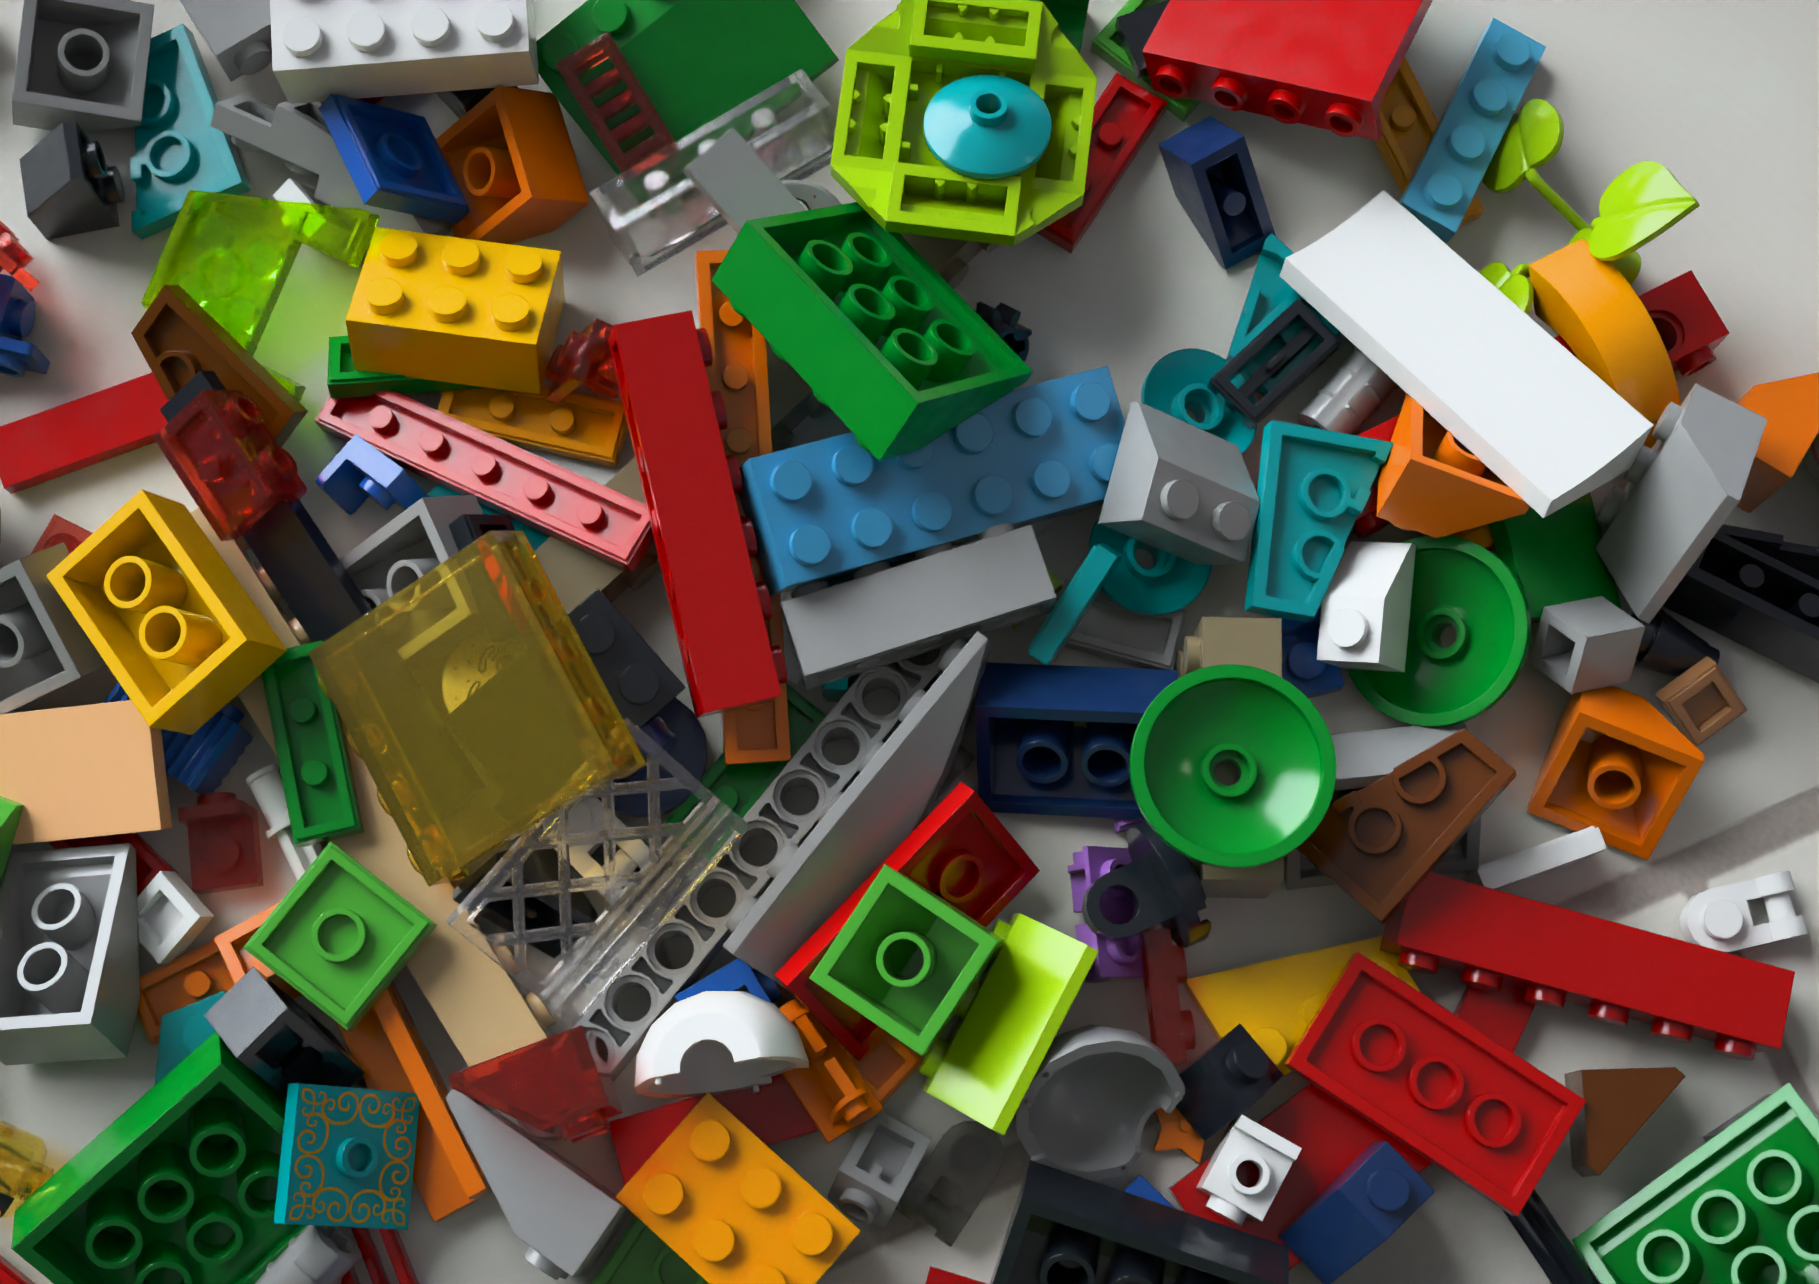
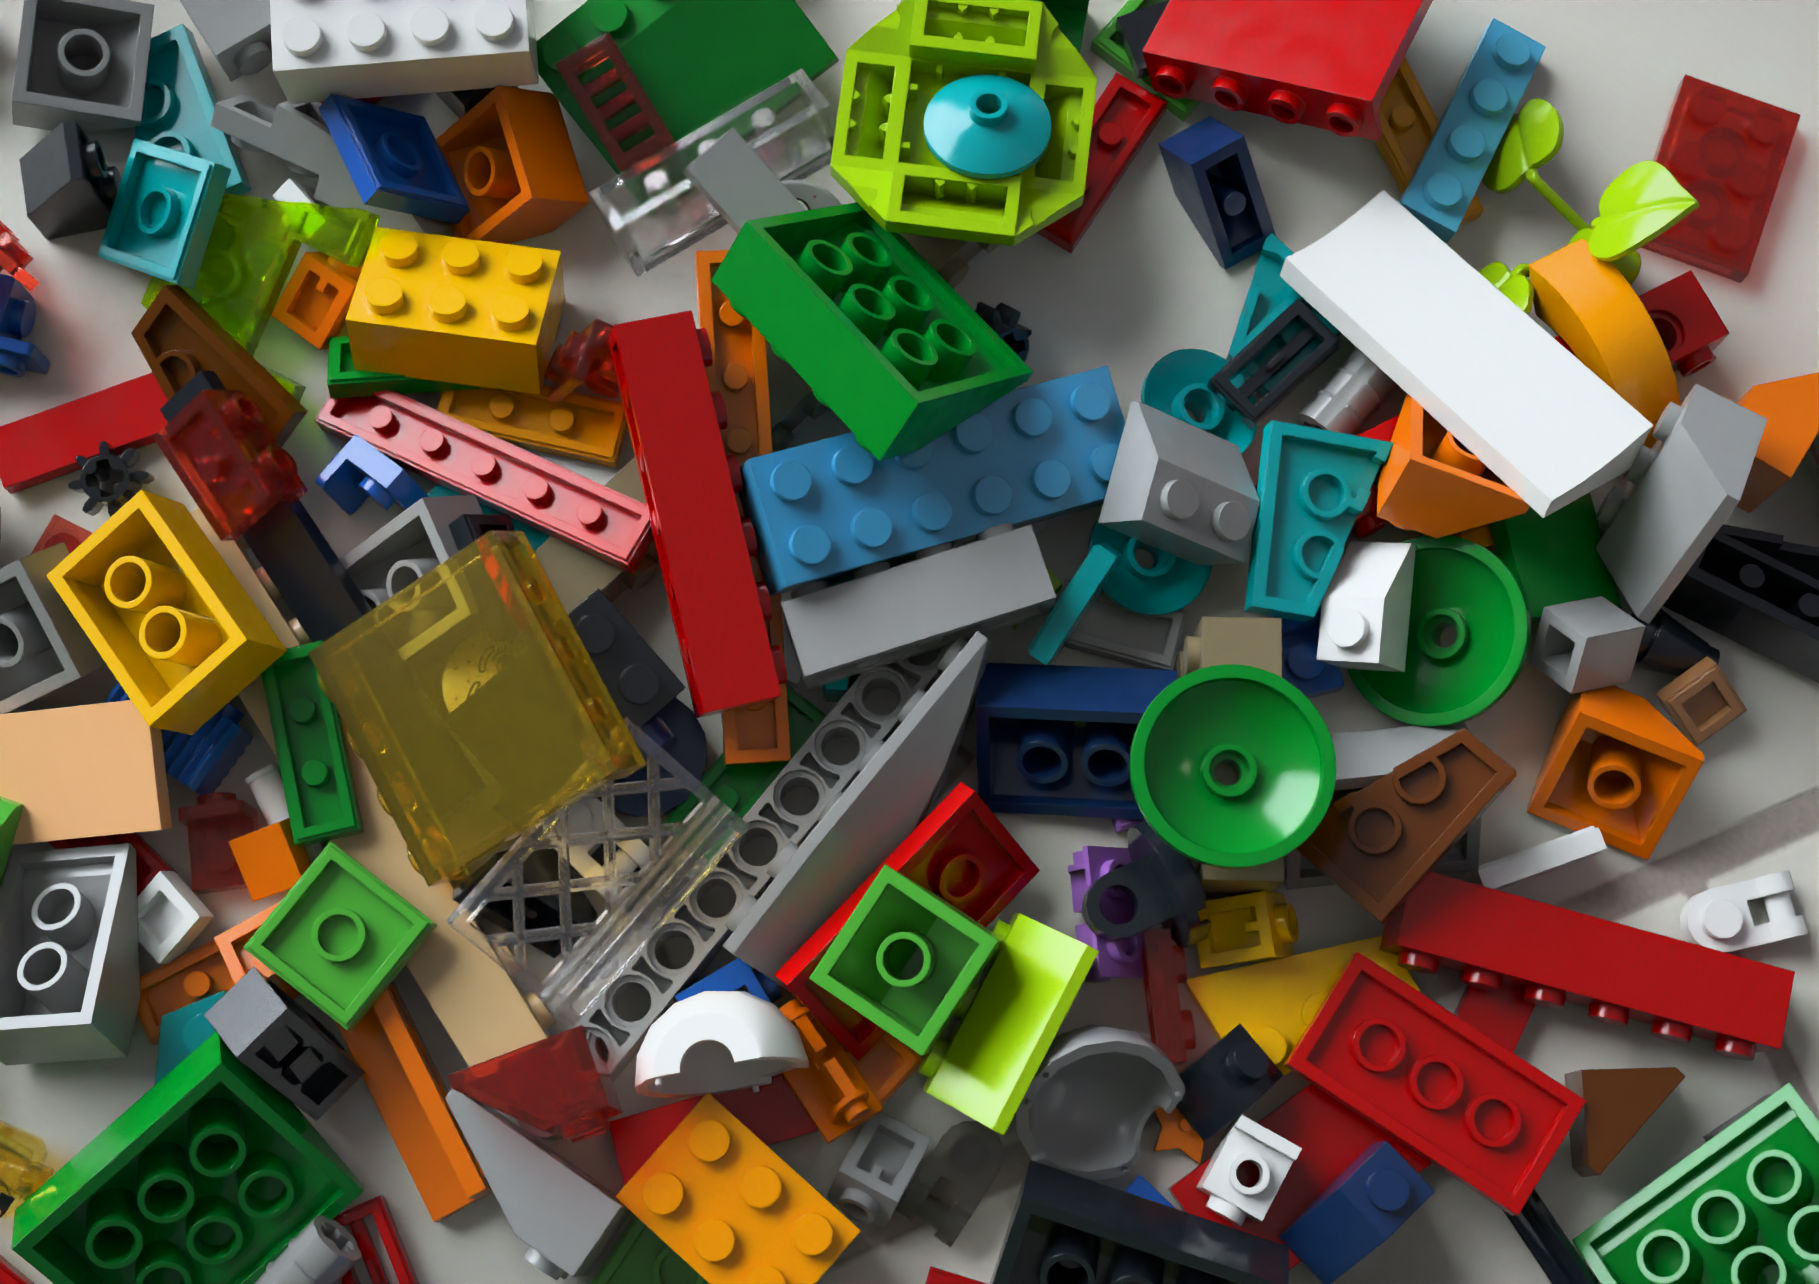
(98, 470): none -> black gear
(164, 213): none -> teal tile
(269, 859): none -> orange tile
(318, 298): none -> orange bracket
(347, 1157): teal plate -> none
(1248, 929): none -> yellow bracket
(1730, 160): none -> clear red plate

